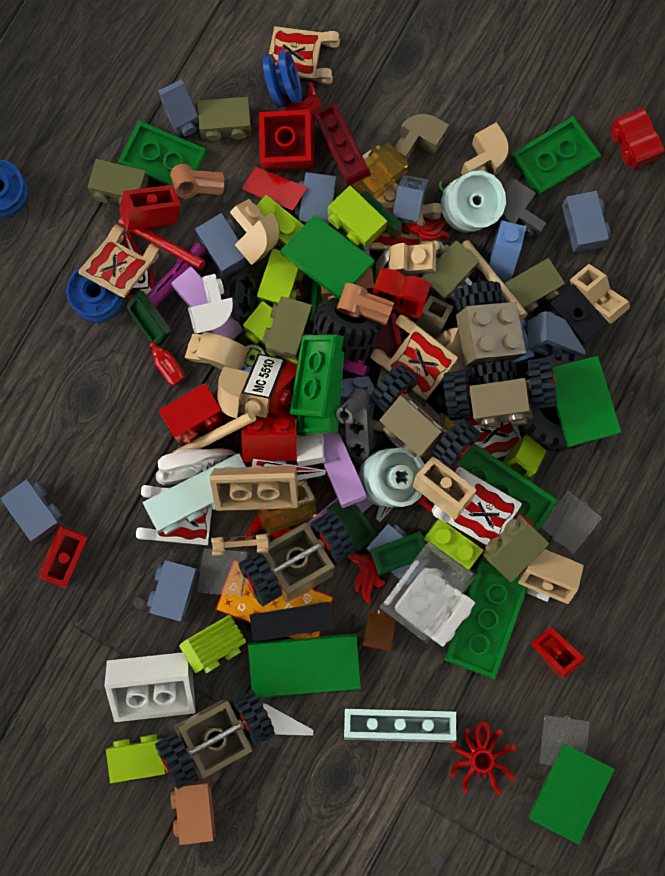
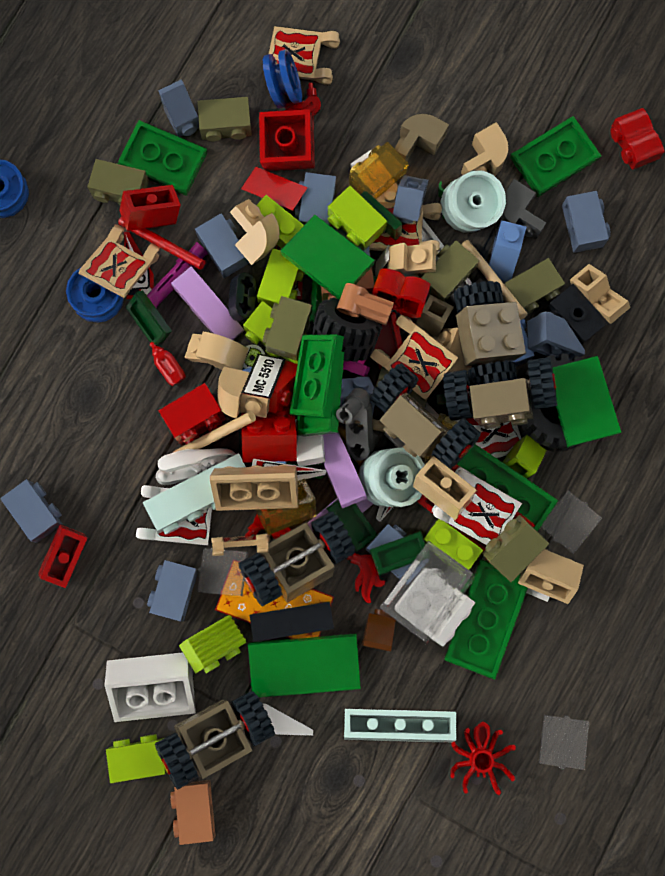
(192, 182): nougat piece -> none
(216, 311): white brick -> none
(341, 144): dark red tile -> none
(430, 231): red piece -> none
(557, 653): red slope -> none
(571, 793): green tile -> none

